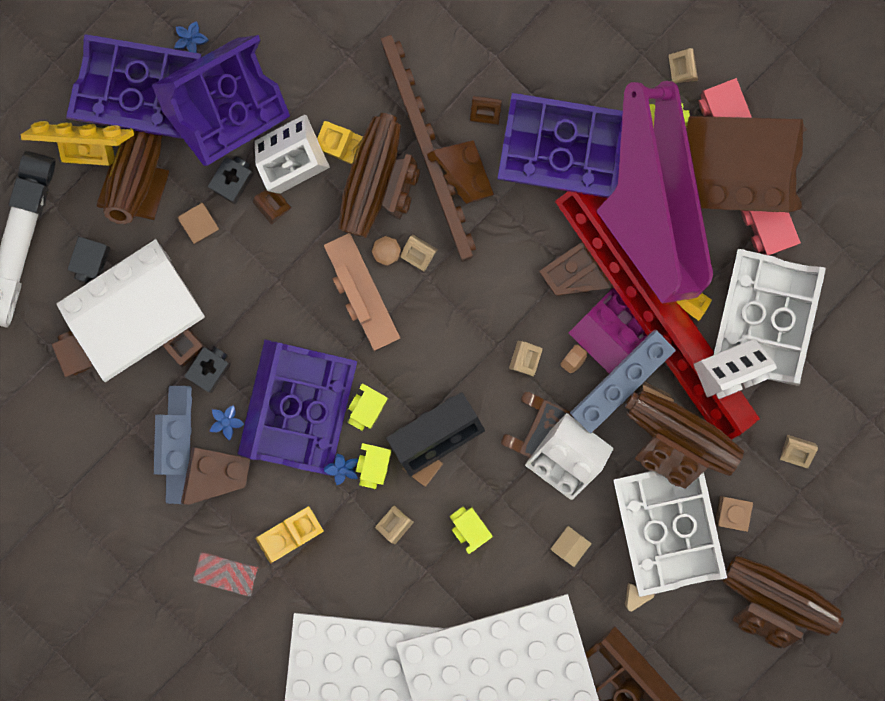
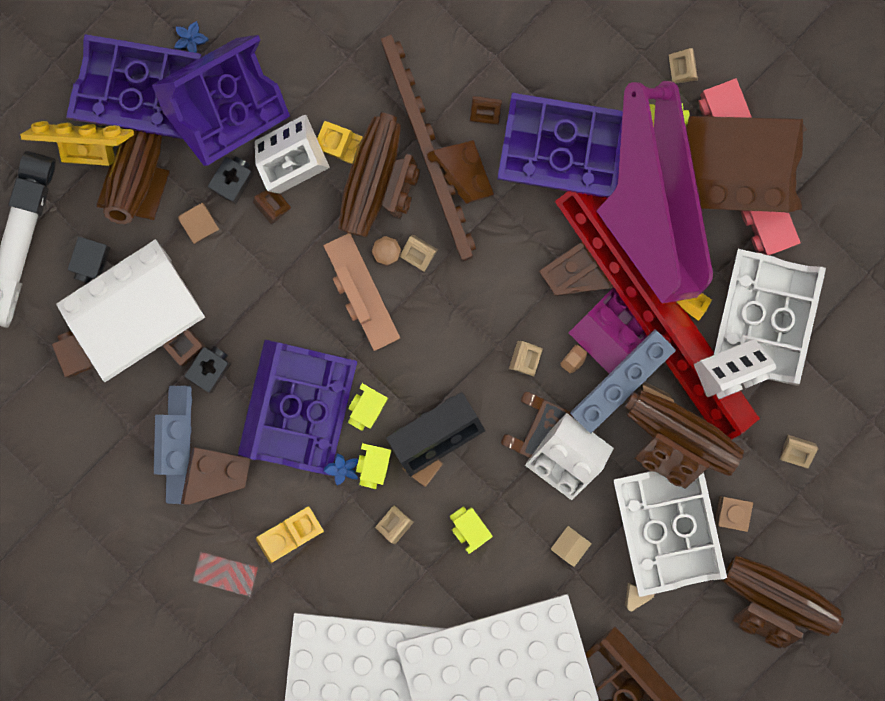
(226, 422): blue plant -> none

